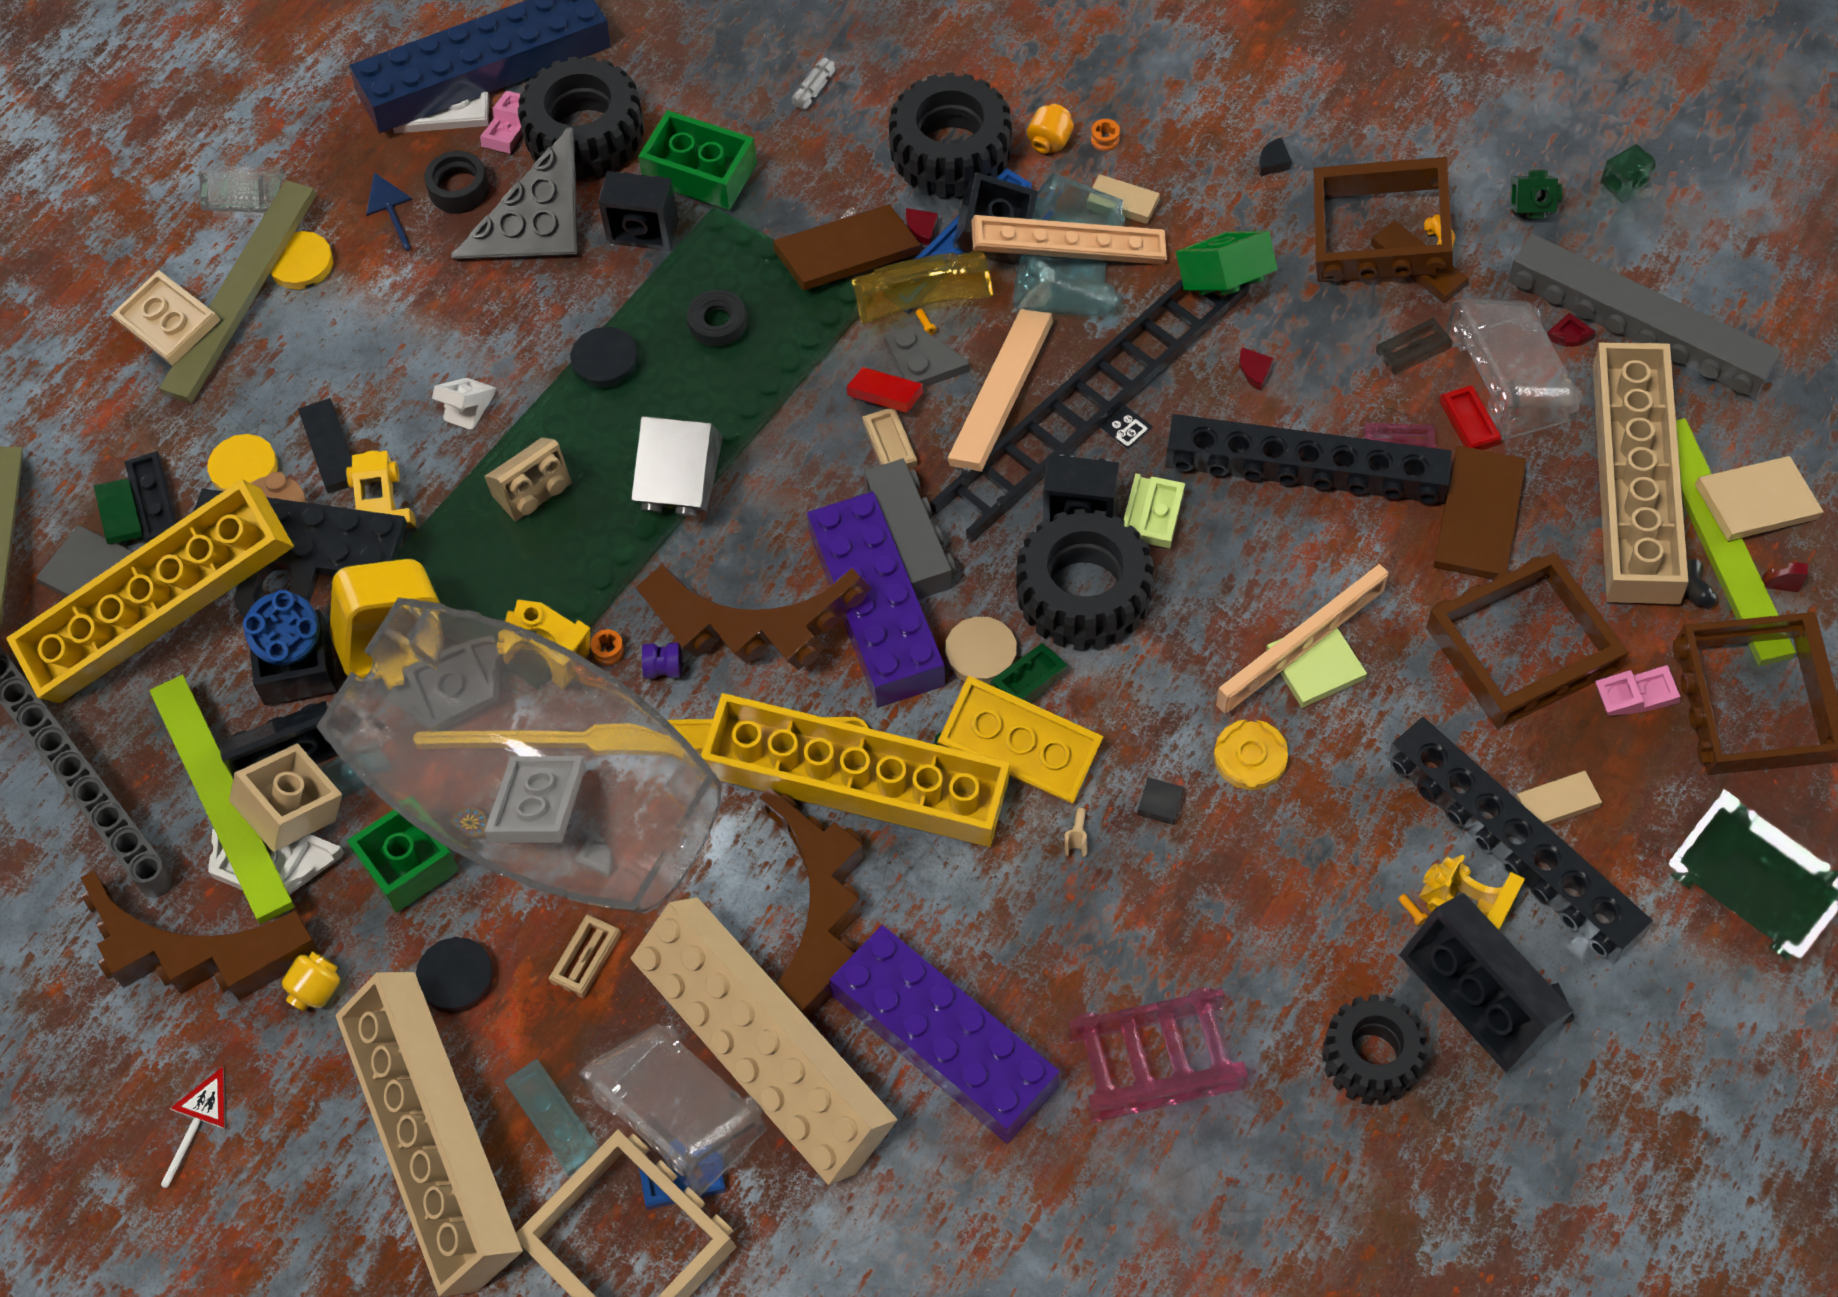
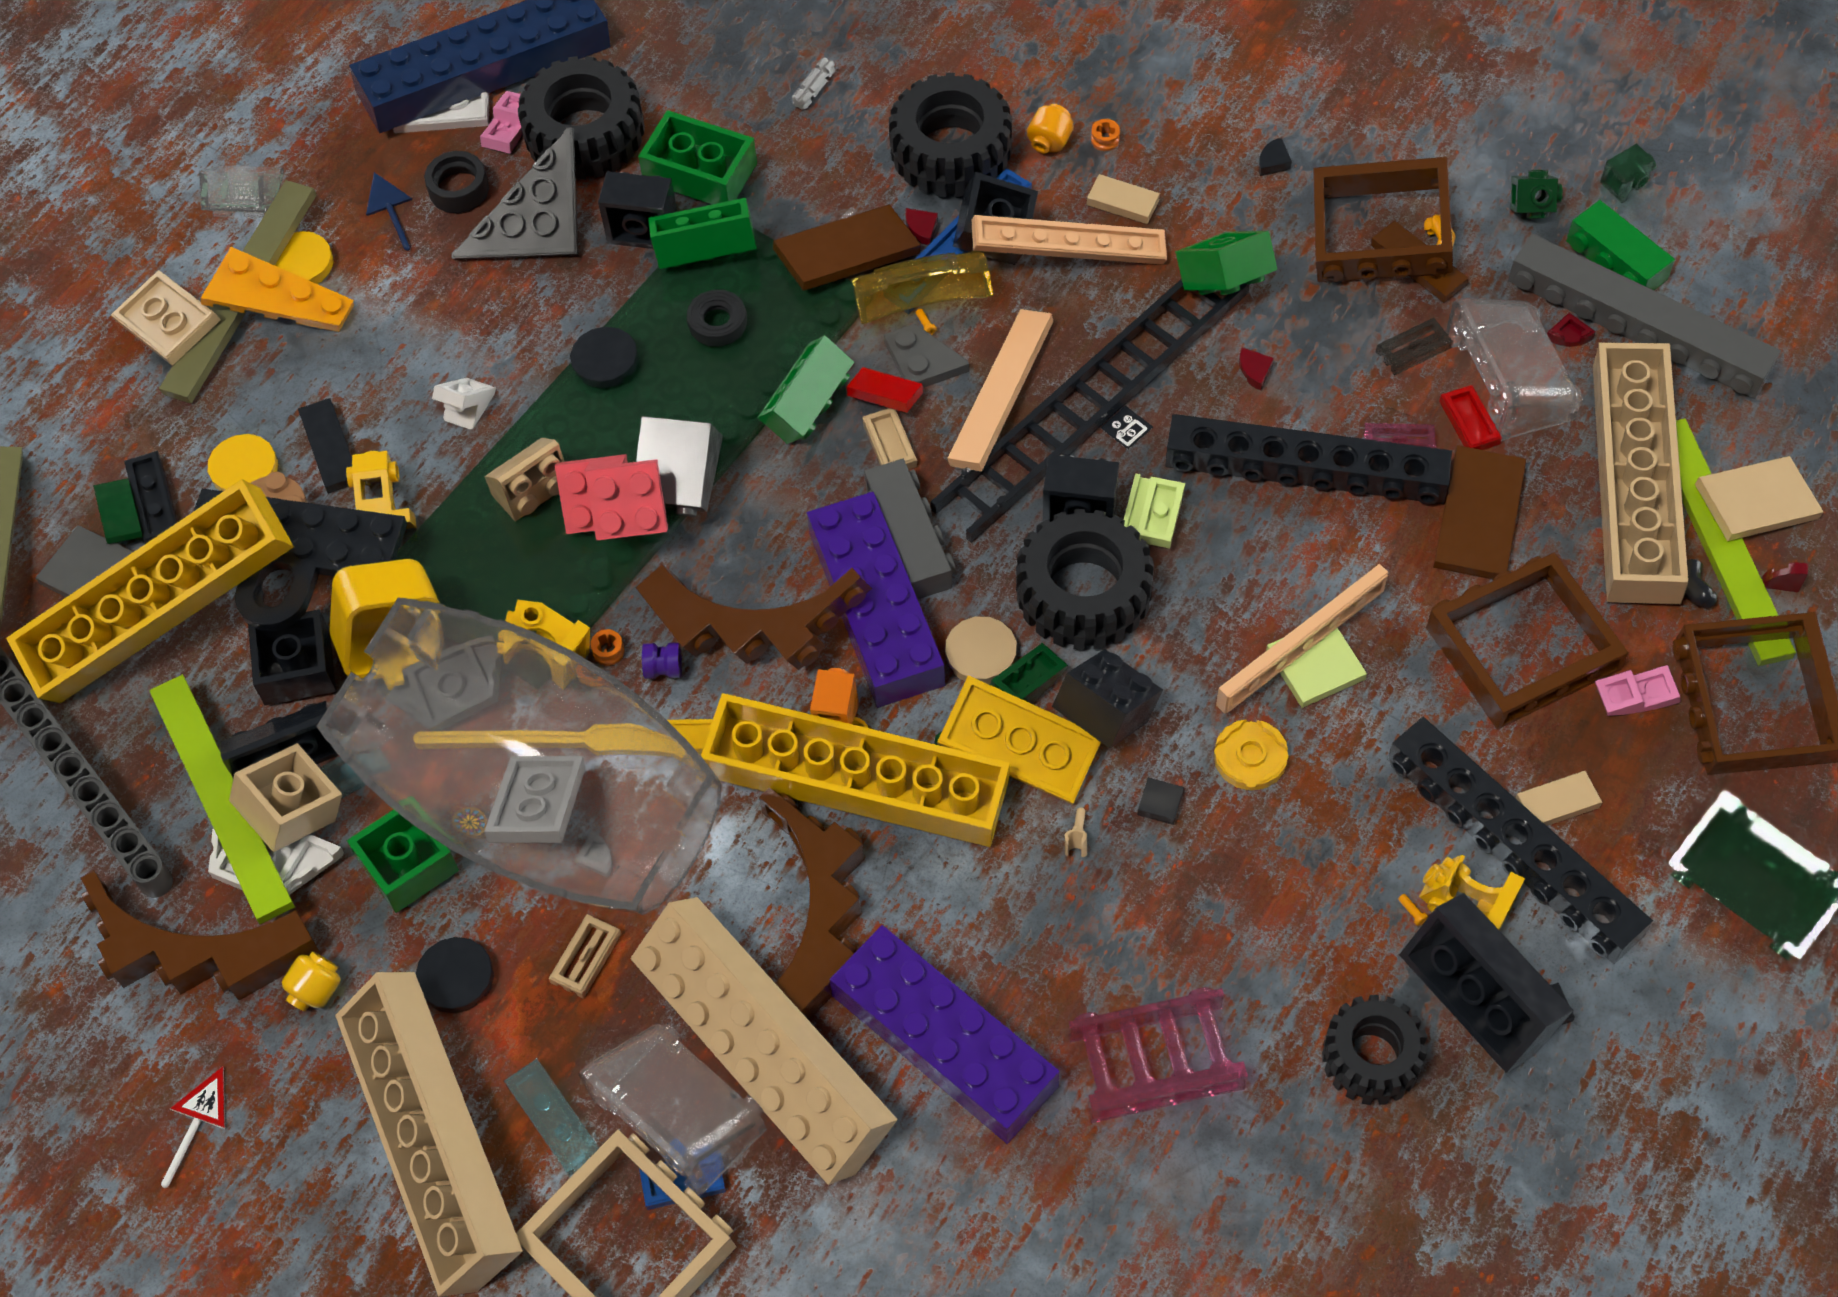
(264, 288): none -> light orange wing
(281, 628): blue tile -> none
(611, 497): none -> coral bracket
(702, 233): none -> green brick
(806, 390): none -> brick
(835, 695): none -> orange slope
(1066, 283): clear light blue windscreen -> none
(1107, 698): none -> black brick
(1619, 246): none -> green brick

